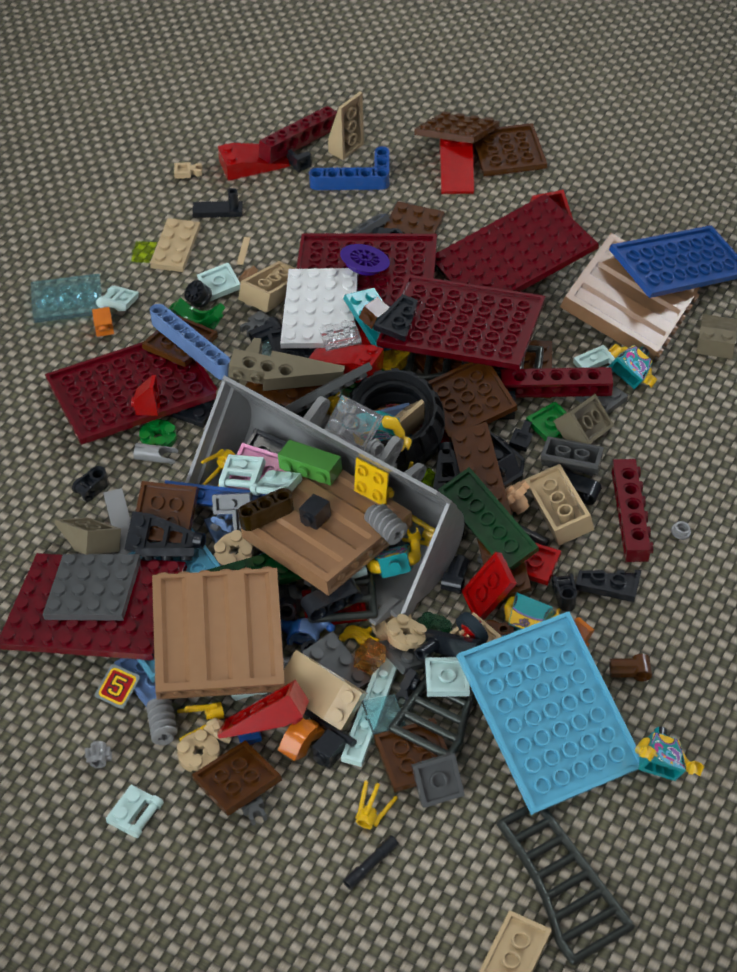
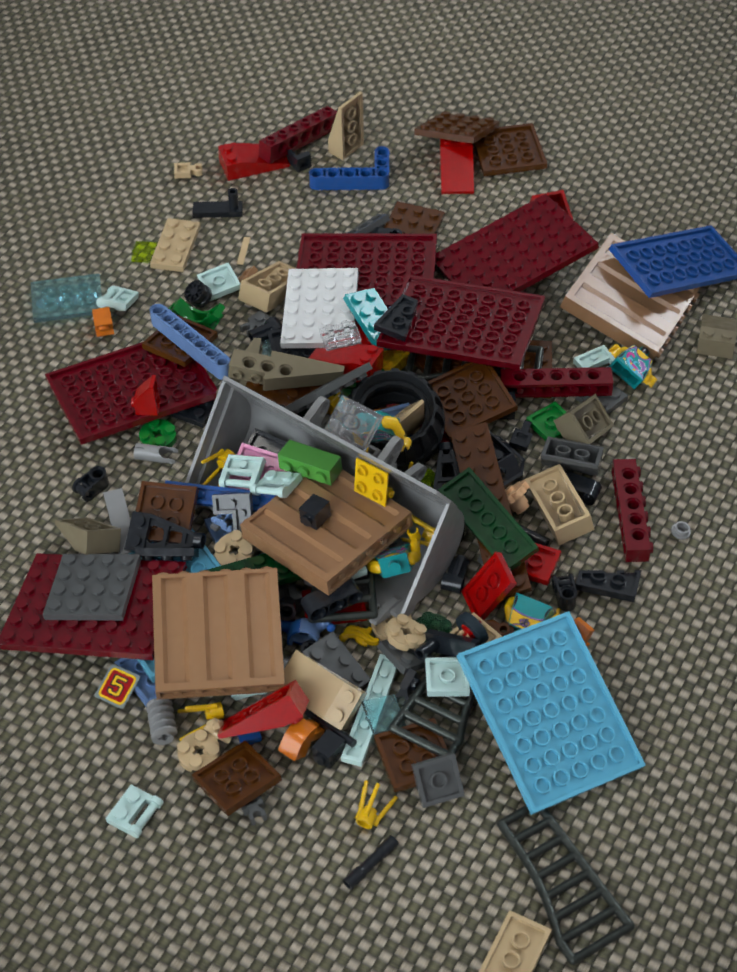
(98, 754): light grey gear -> none
(265, 509): dark brown beam -> none
(364, 259): dark purple piece -> none
(370, 656): clear orange brick -> none
(373, 311): brick -> none
(374, 448): light grey plate -> none
(386, 523): light grey piece -> none
(637, 667): reddish brown piece -> none
(664, 756): torso -> none

